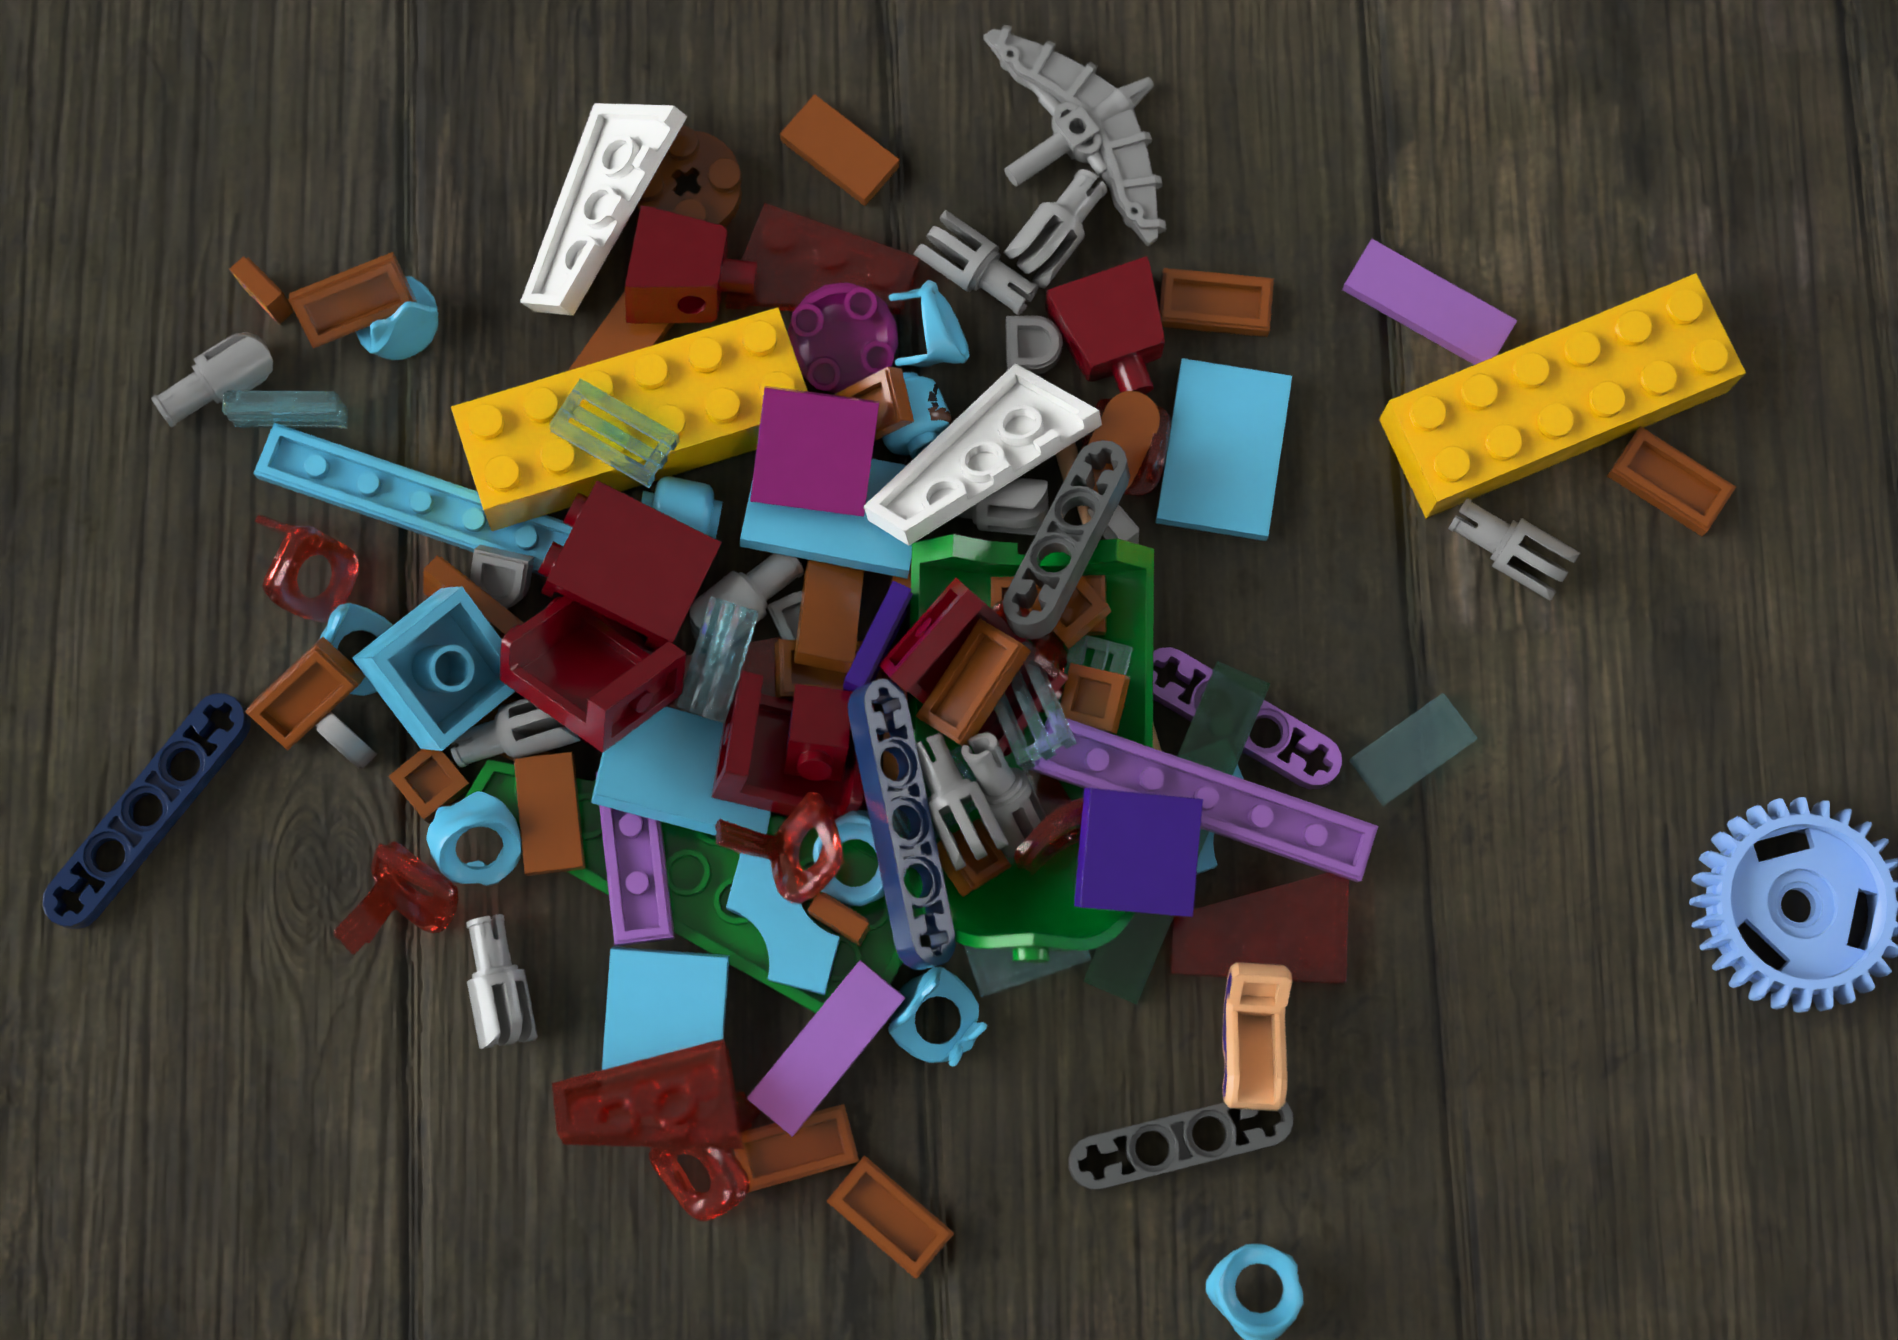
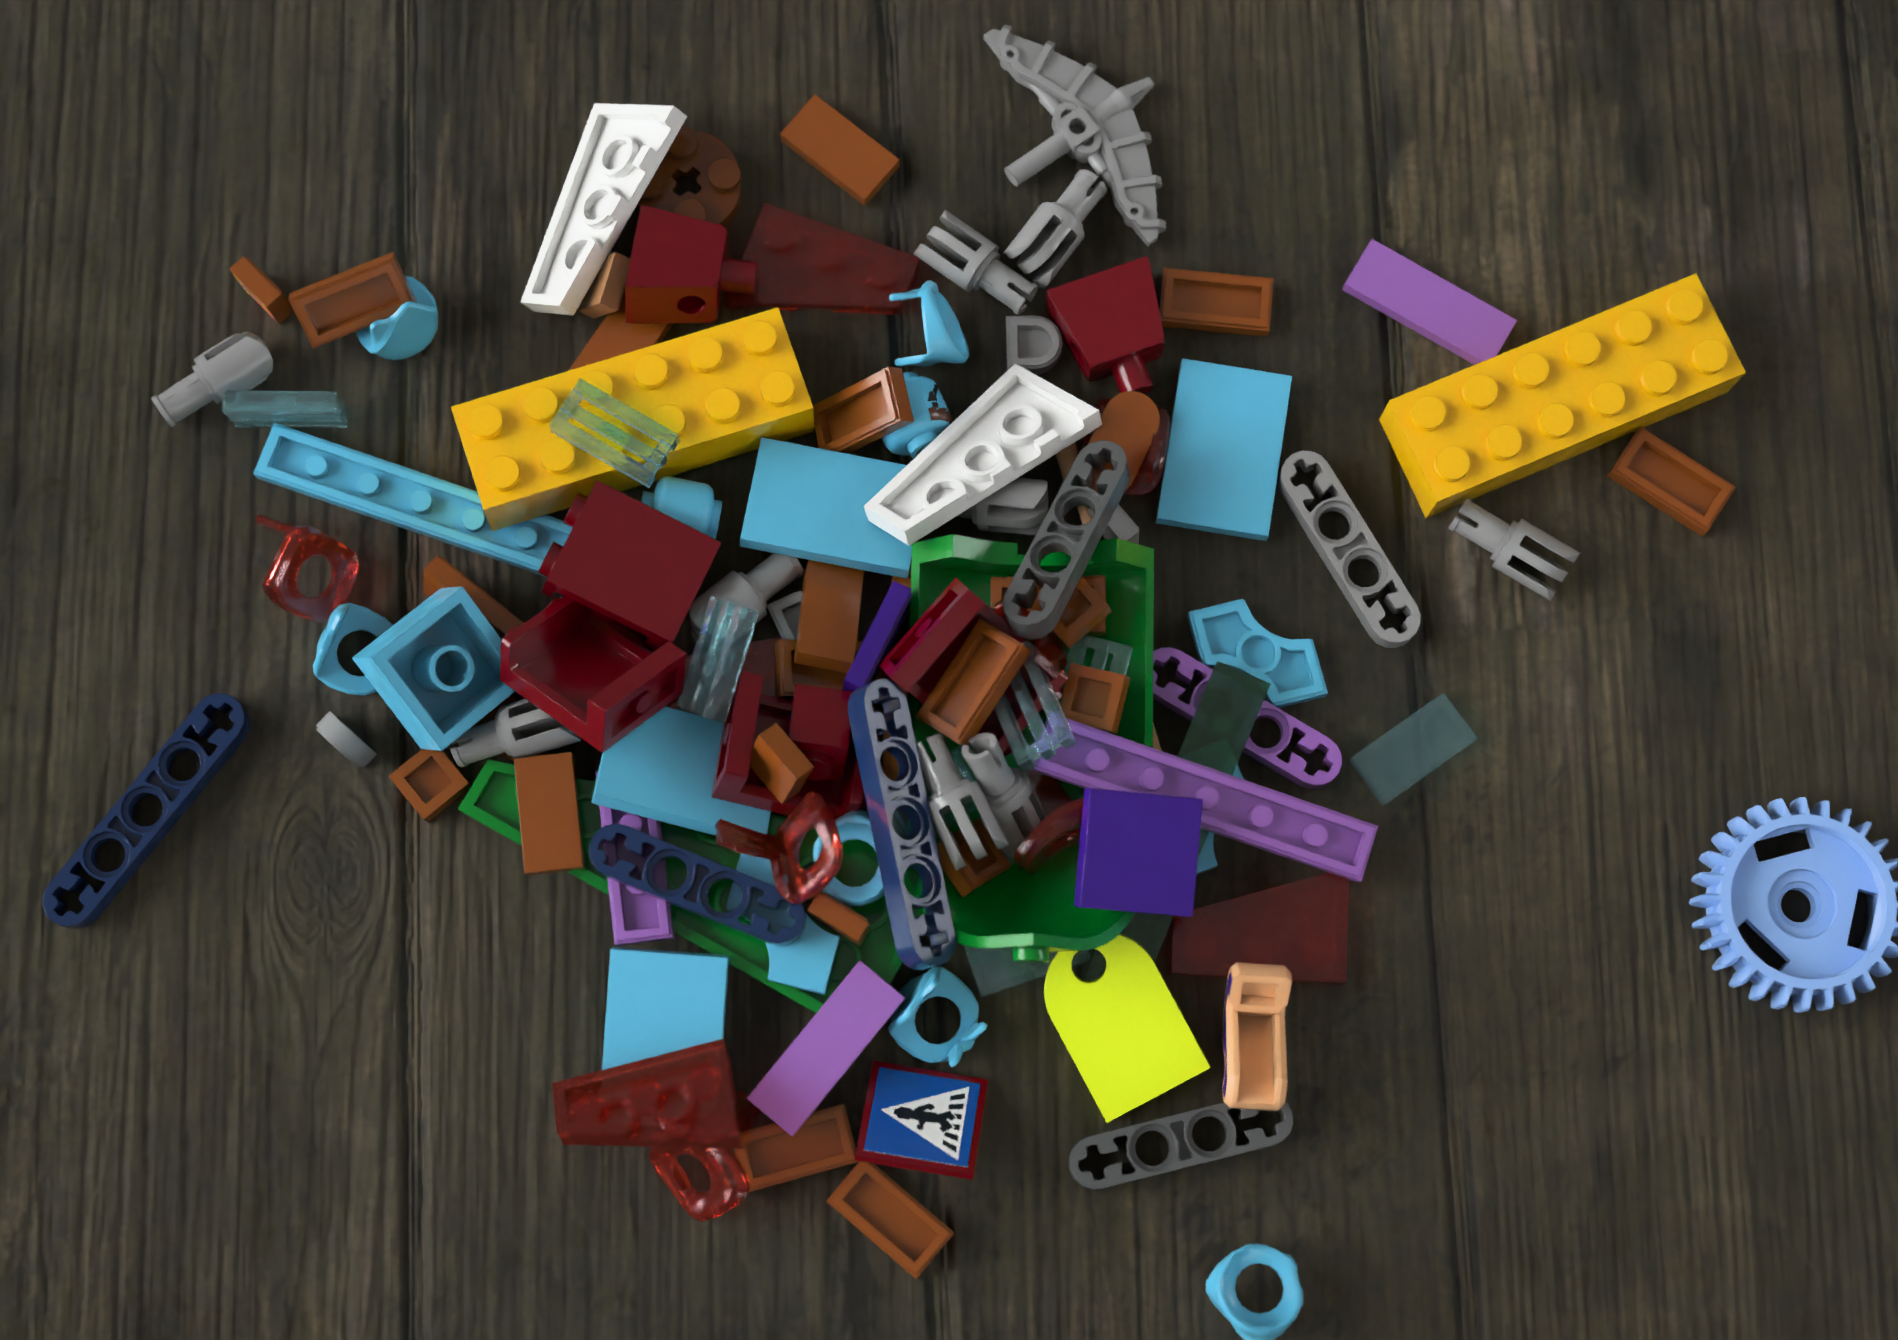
(305, 693): dark orange tile -> none
(390, 870): clear red piece -> none
(474, 811): medium azure piece -> none
(498, 988): light grey arm -> none
(502, 574): light grey tile -> none
(607, 288): none -> medium nougat tile
(695, 890): none -> dark blue beam
(779, 763): none -> dark orange tile
(814, 451): magenta tile -> none
(842, 336): magenta dish -> none
(922, 1120): none -> piece
(1122, 1027): none -> neon yellow tile
(1236, 639): none -> medium azure tile
(1355, 545): none -> light grey beam

